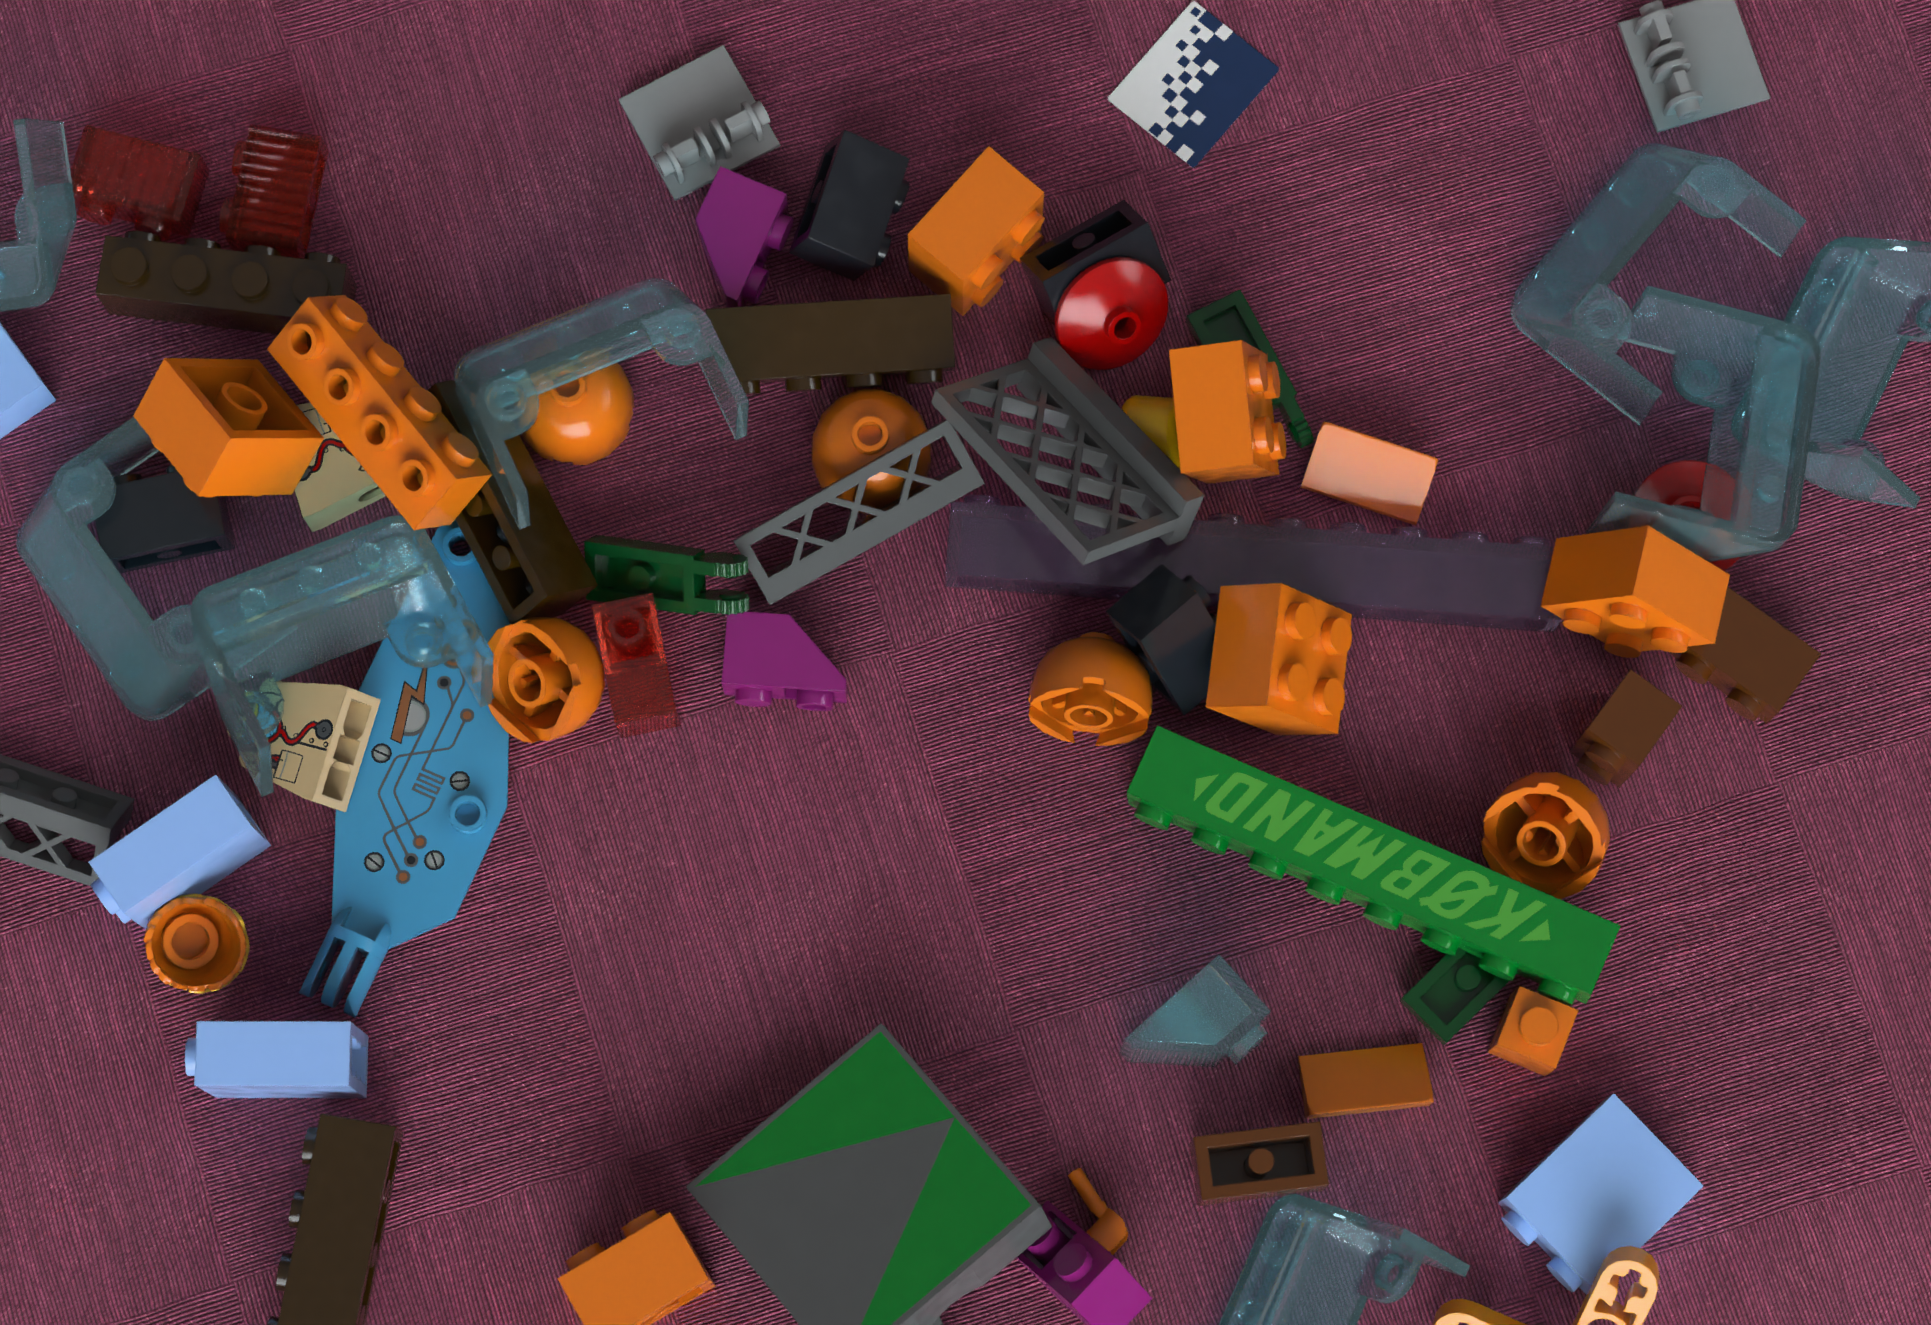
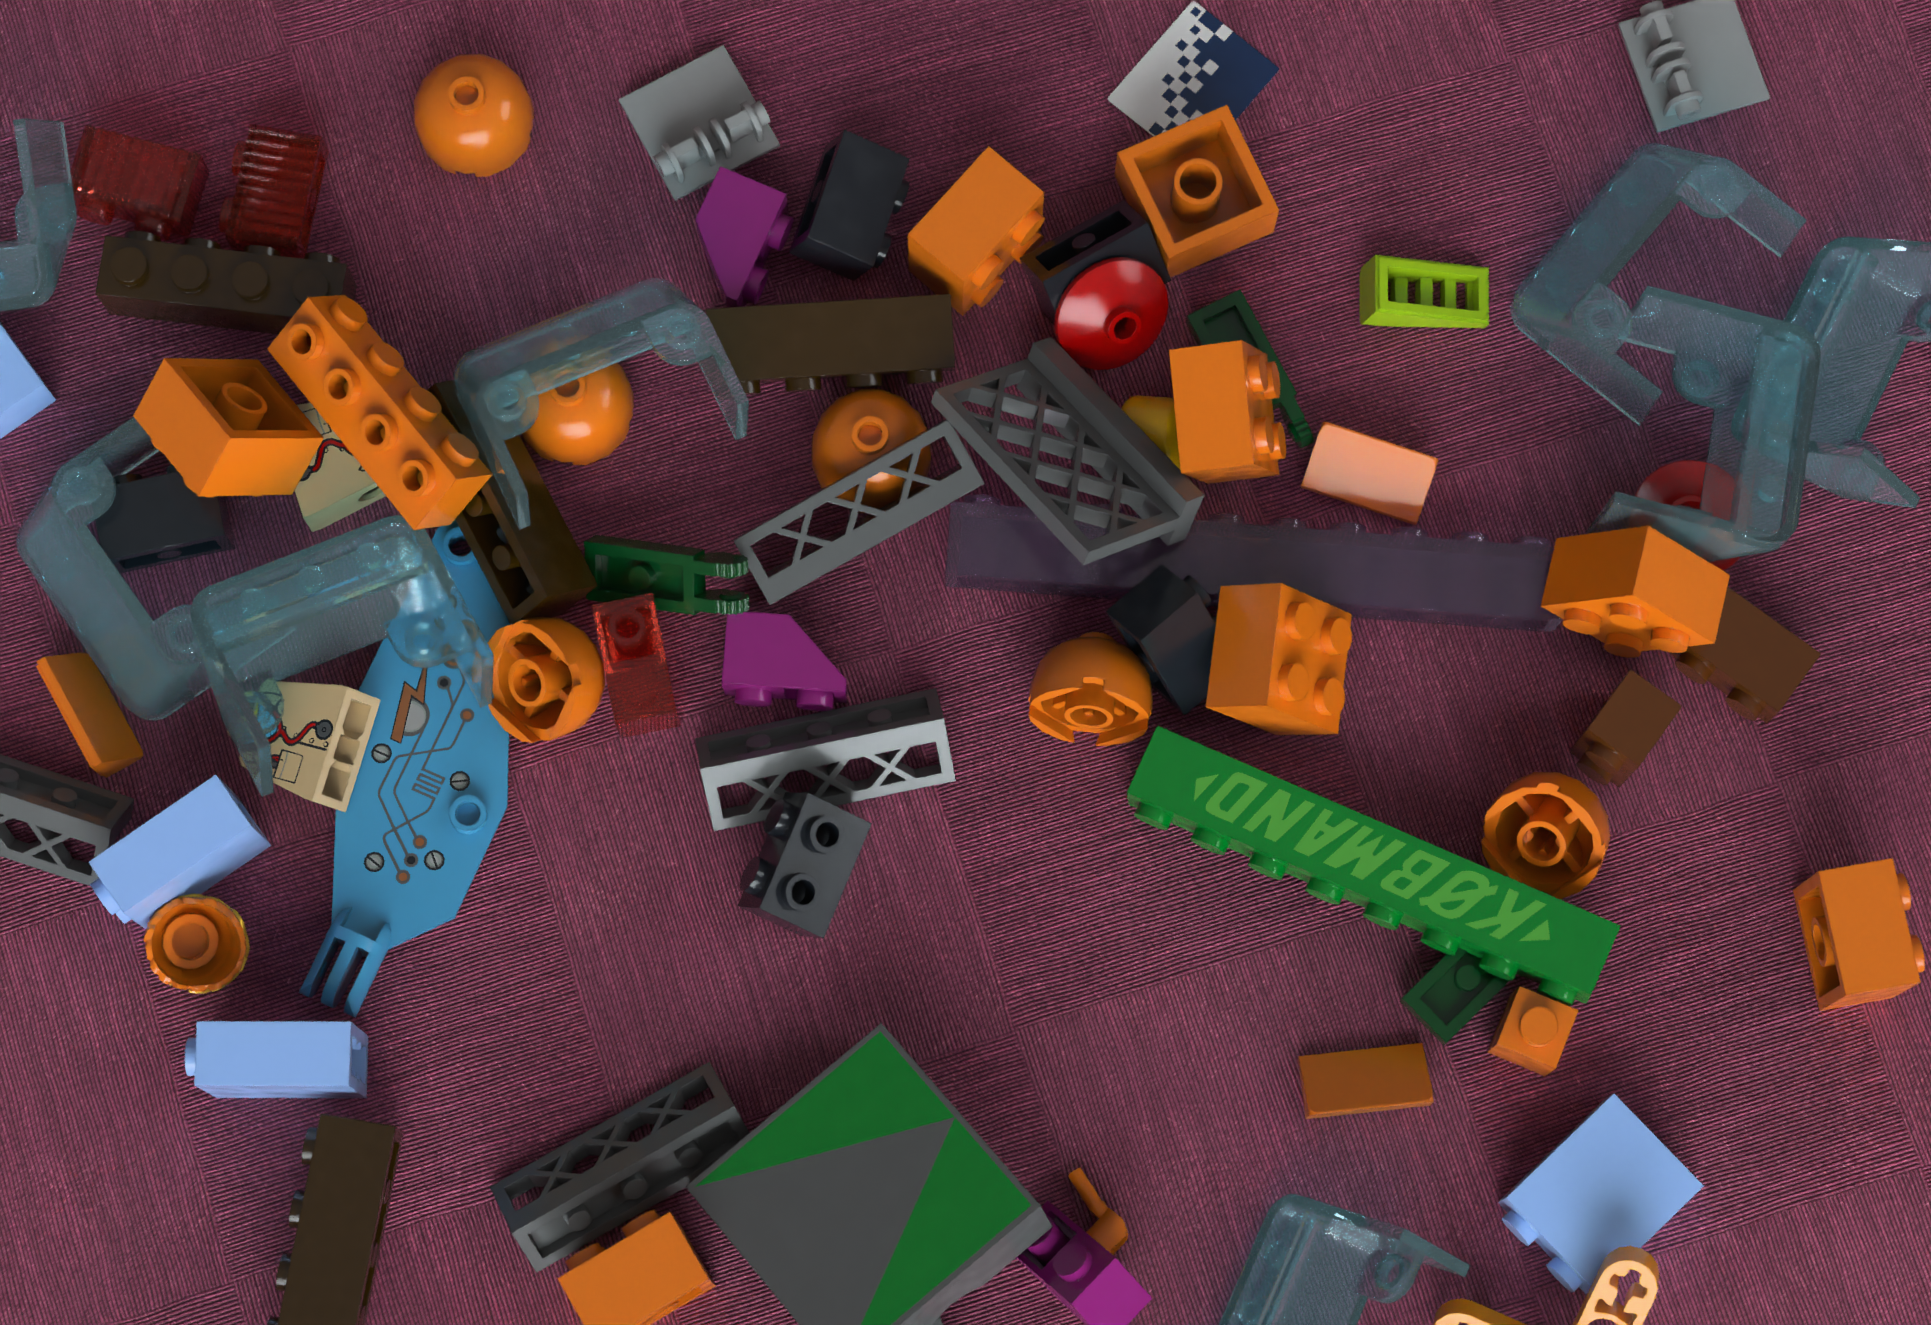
(90, 712): none -> orange slope
(473, 115): none -> orange cylinder
(626, 1175): none -> dark grey fence
(802, 864): none -> black brick
(821, 740): none -> dark grey fence
(1197, 190): none -> orange brick
(1202, 1022): clear light blue slope -> none
(1258, 1163): reddish brown brick -> none
(1378, 311): none -> lime slope
(1858, 934): none -> orange brick

